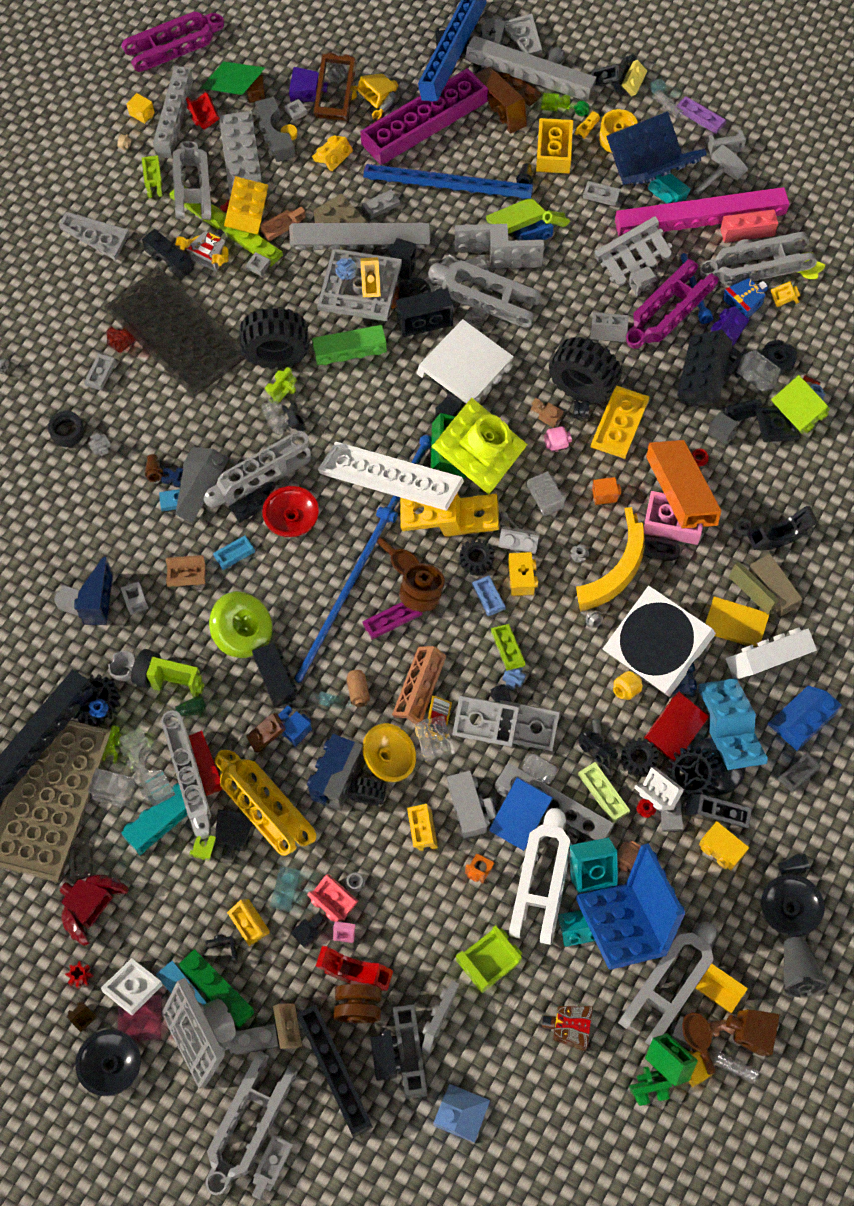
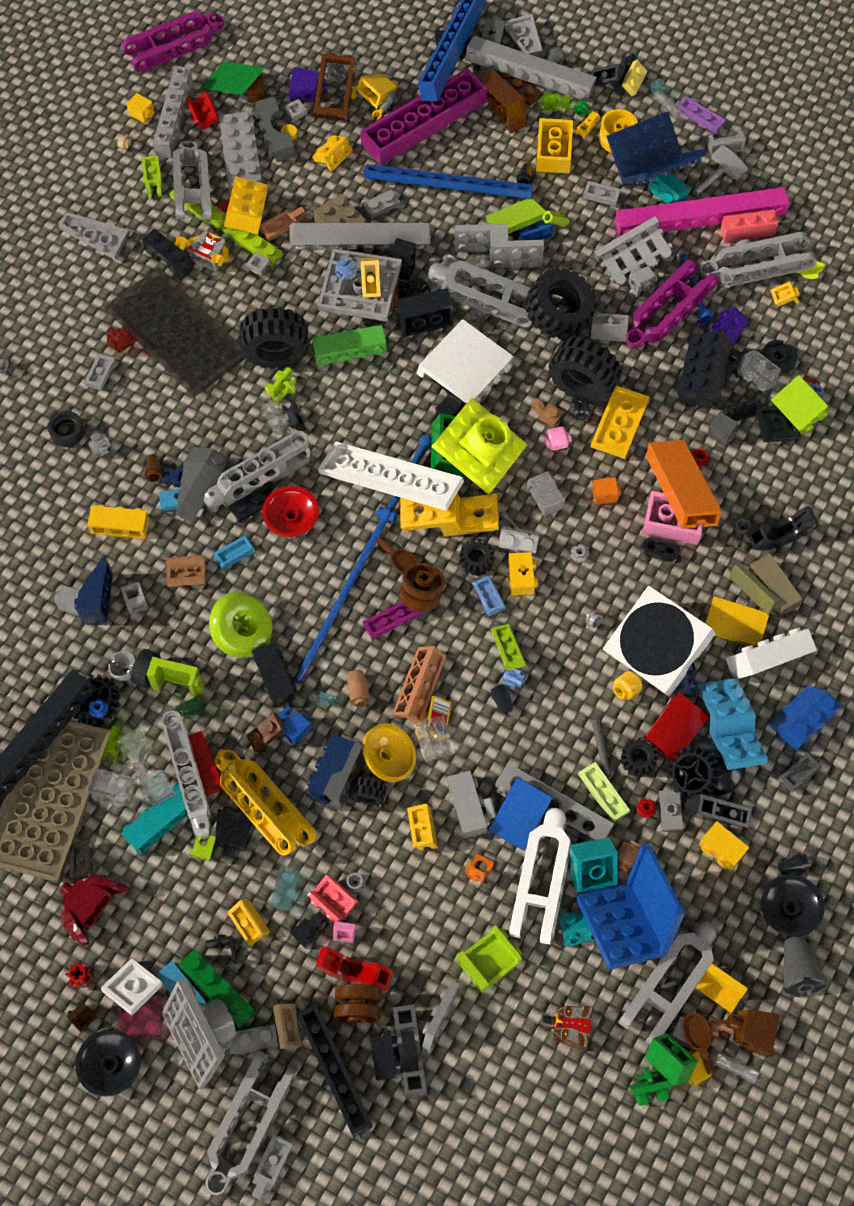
(118, 522): none -> yellow brick
(461, 1113): medium blue slope -> none
(505, 723): light grey bracket -> none
(539, 768): clear gear -> none
(571, 288): none -> black tyre
(591, 743): black hinge -> none
(621, 575): yellow arch -> none
(660, 790): white bracket -> none
(746, 296): blue torso -> none

